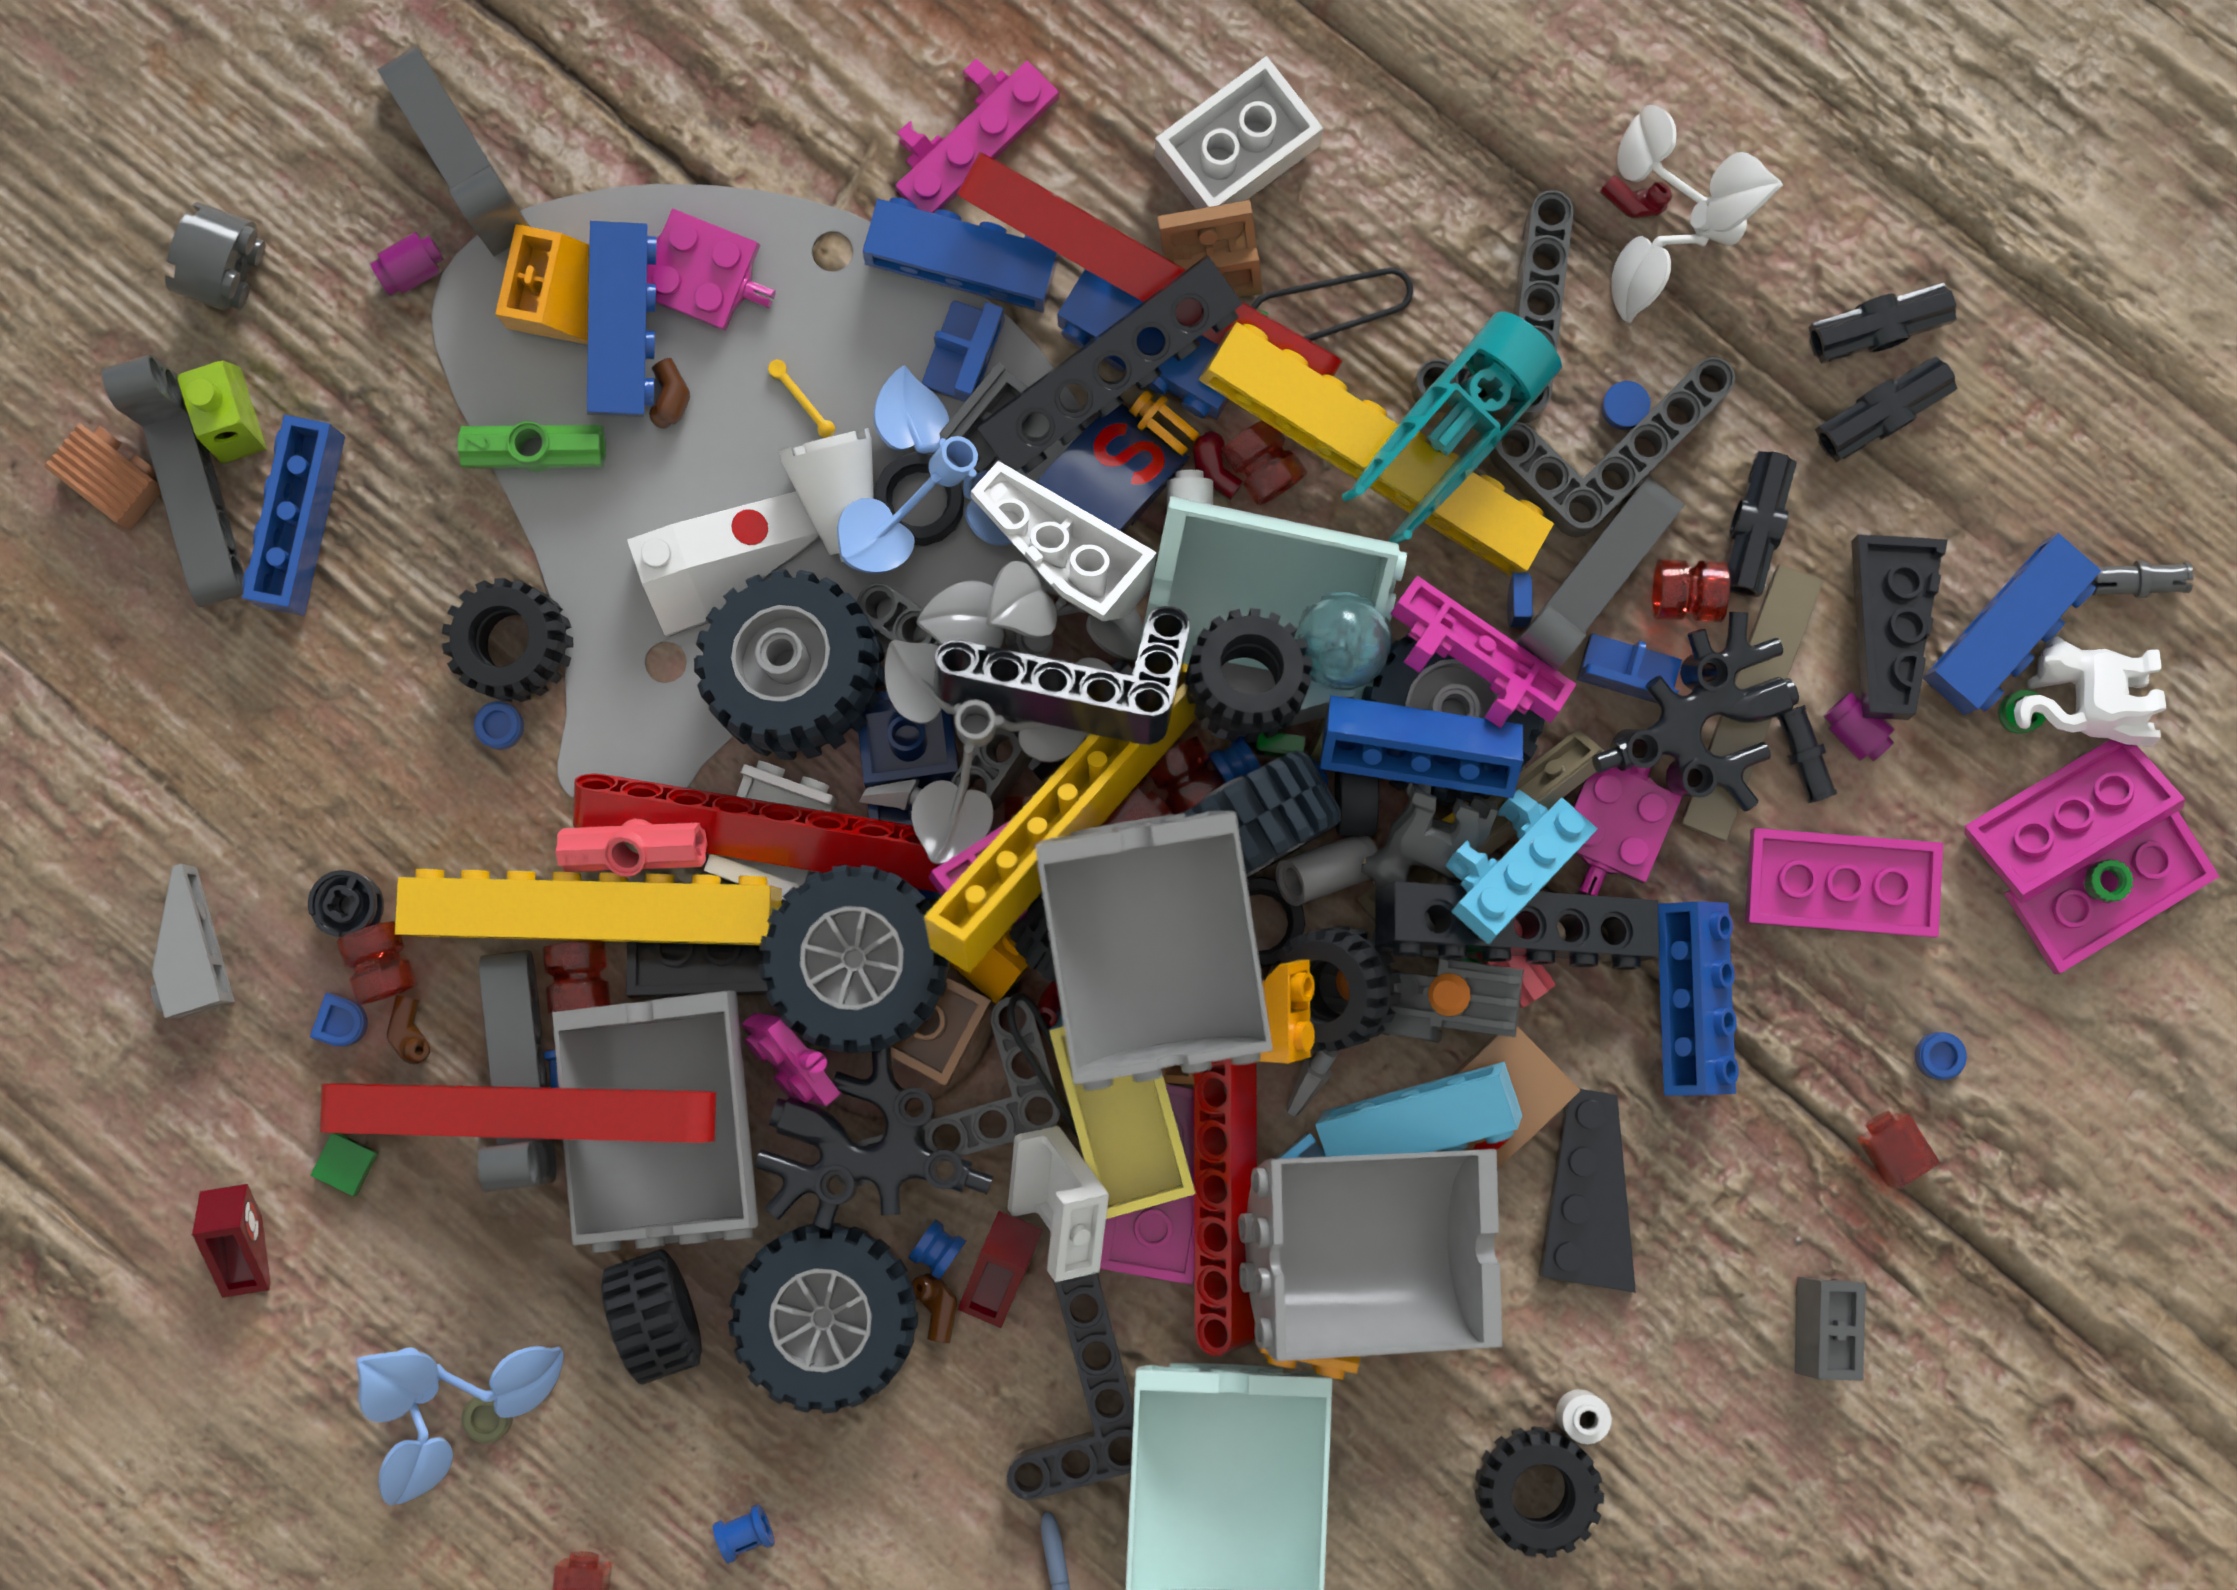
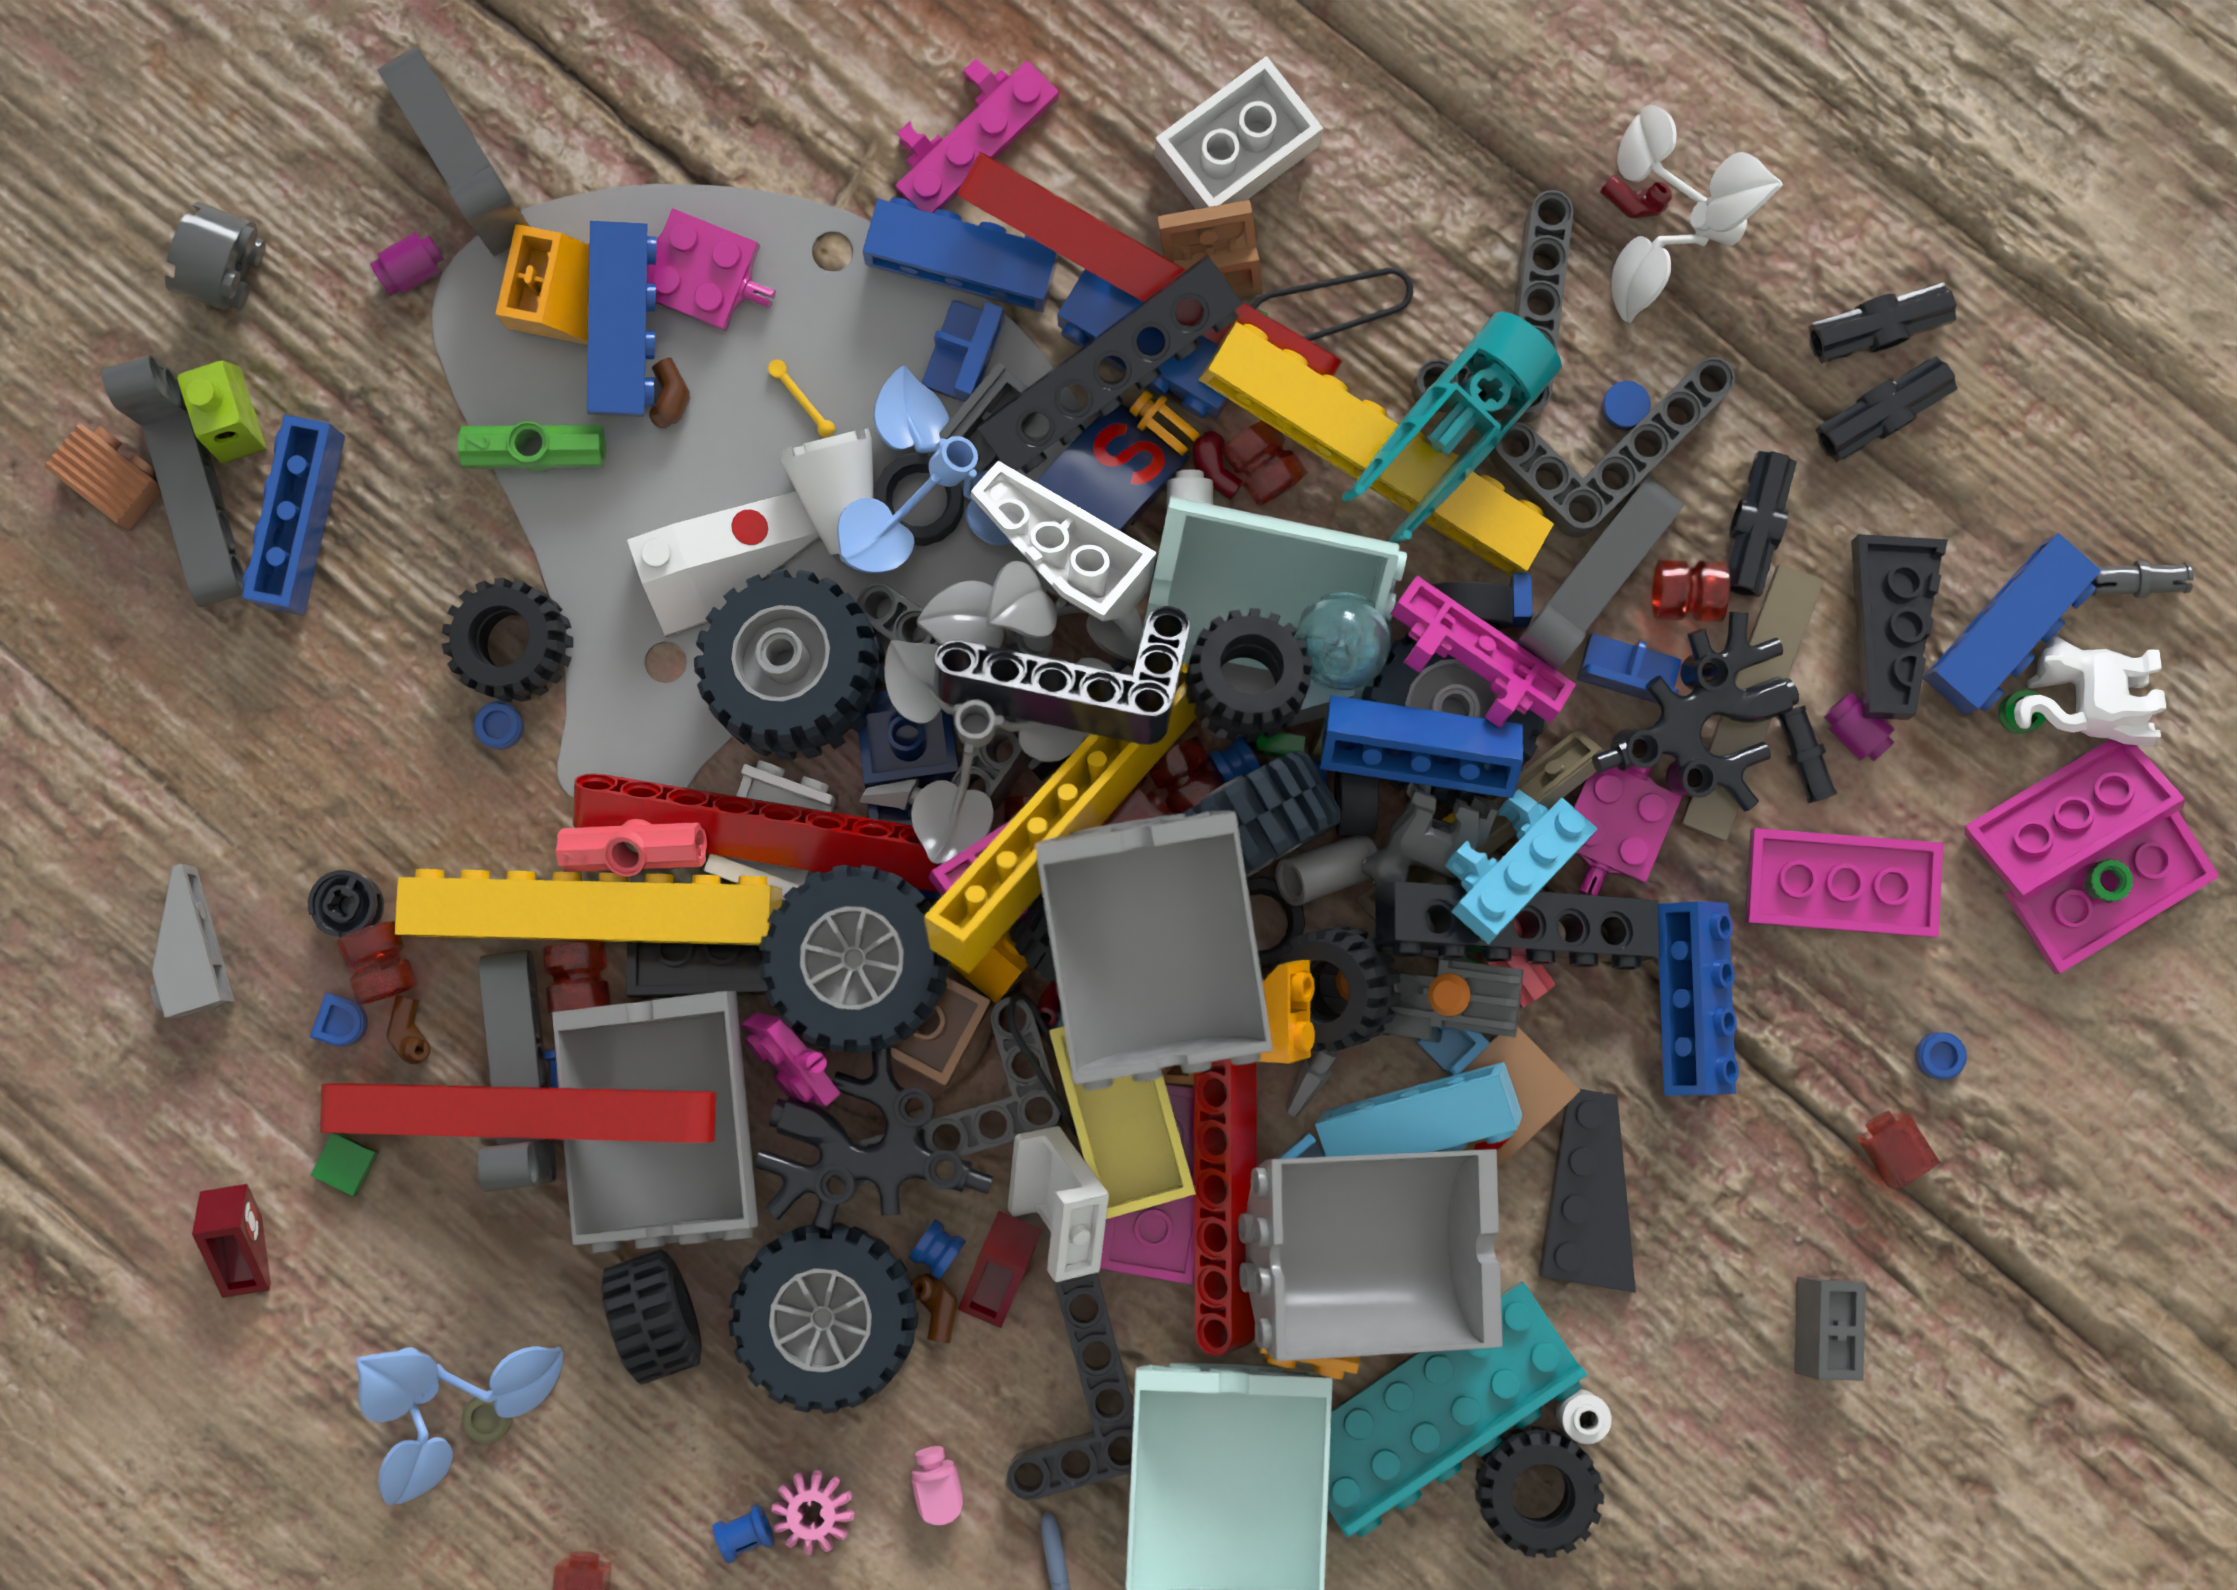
(830, 1511): none -> bright pink gear
(936, 1487): none -> bright pink arm
(1440, 1410): none -> teal bracket
(1455, 1049): none -> dark azure panel
(1486, 600): none -> black tyre

